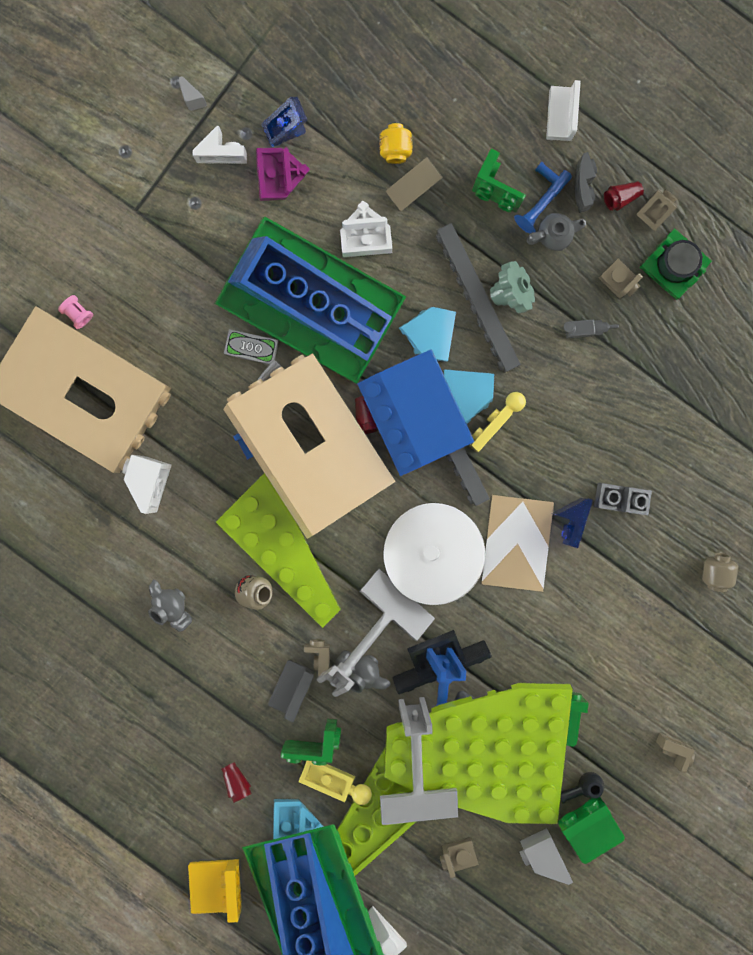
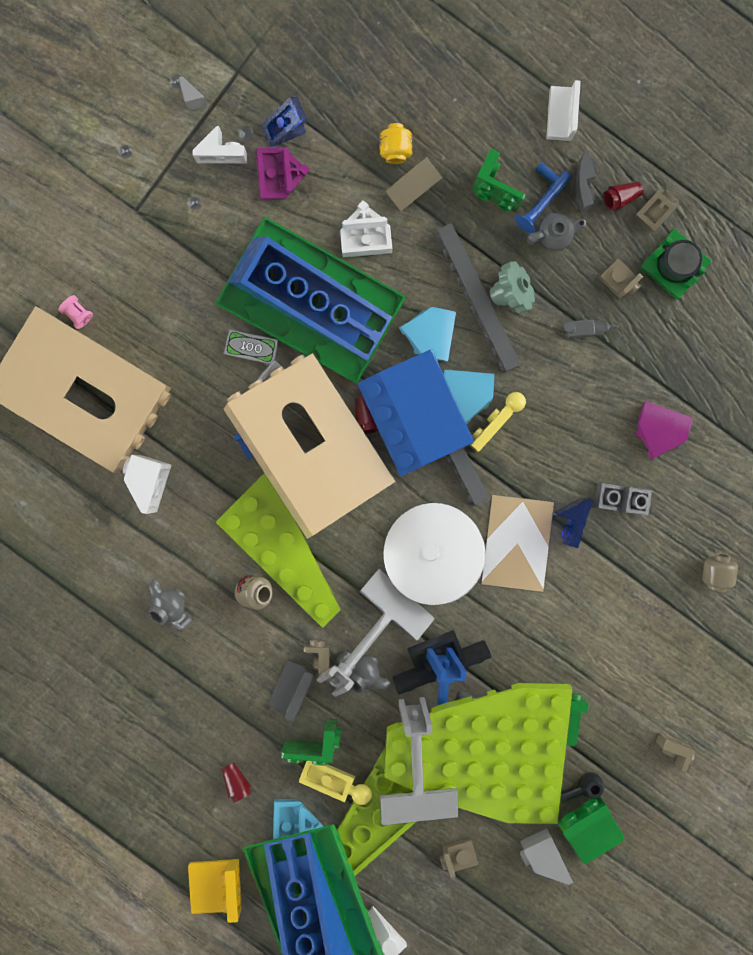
(662, 429): none -> magenta slope

